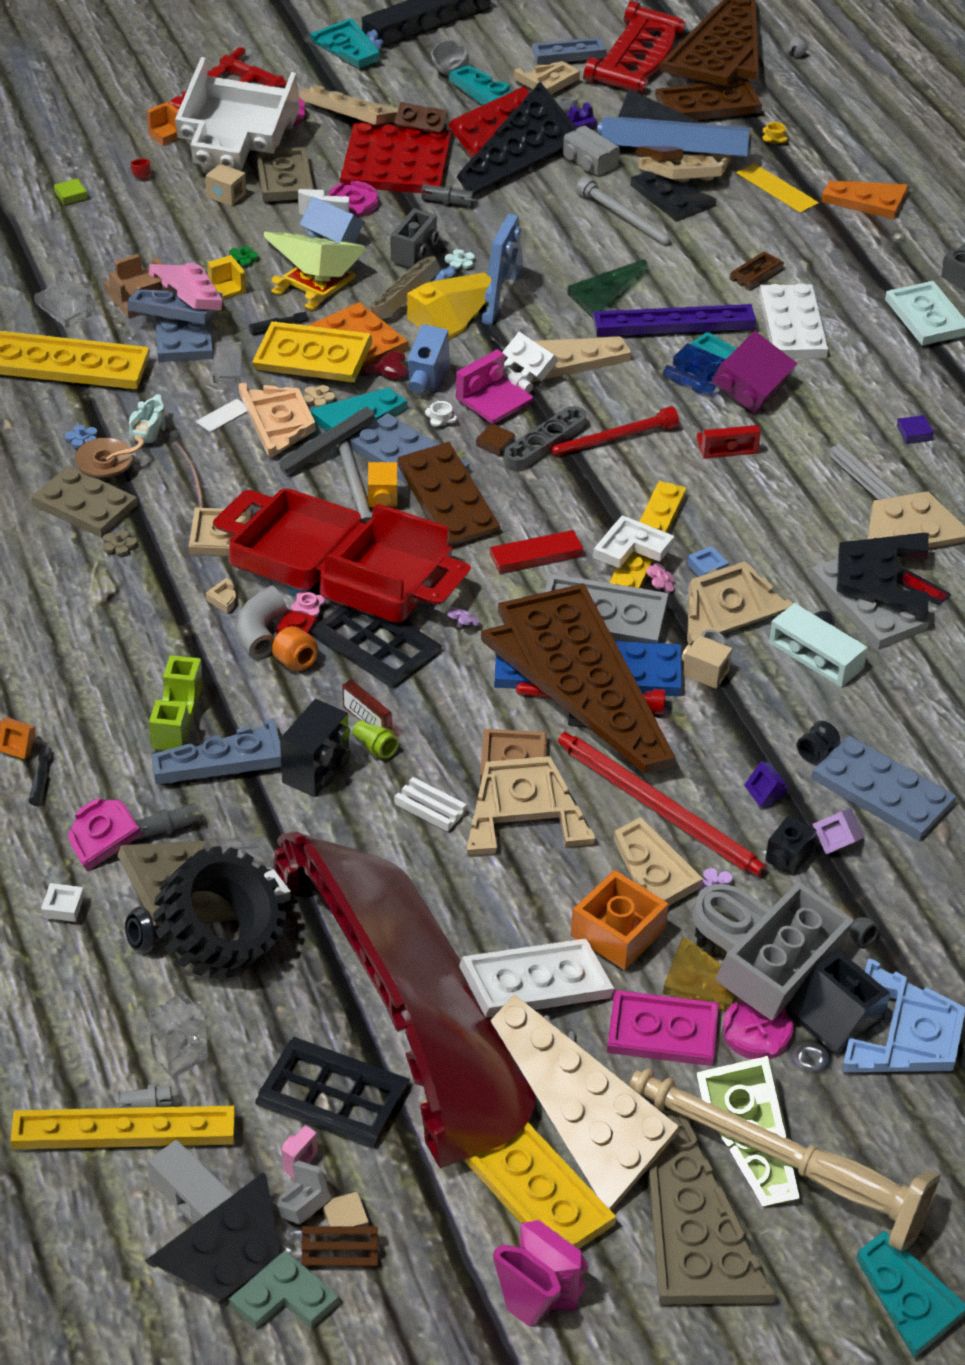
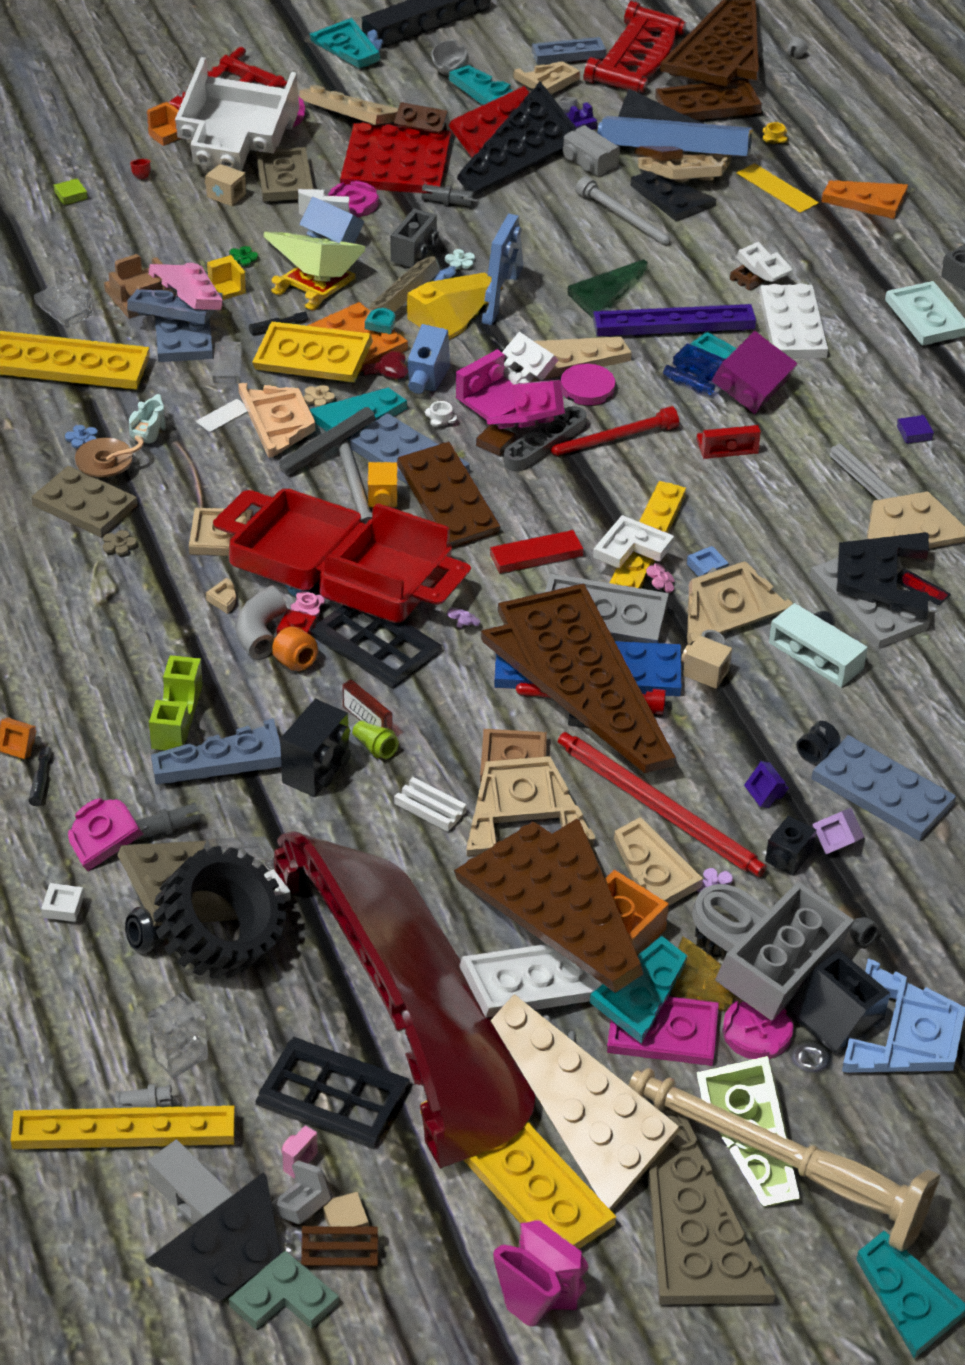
(380, 320): none -> teal tile
(533, 402): none -> dark pink bracket
(559, 896): none -> reddish brown wing
(587, 384): none -> dark pink tile
(640, 1001): none -> teal wing
(762, 263): none -> white slope

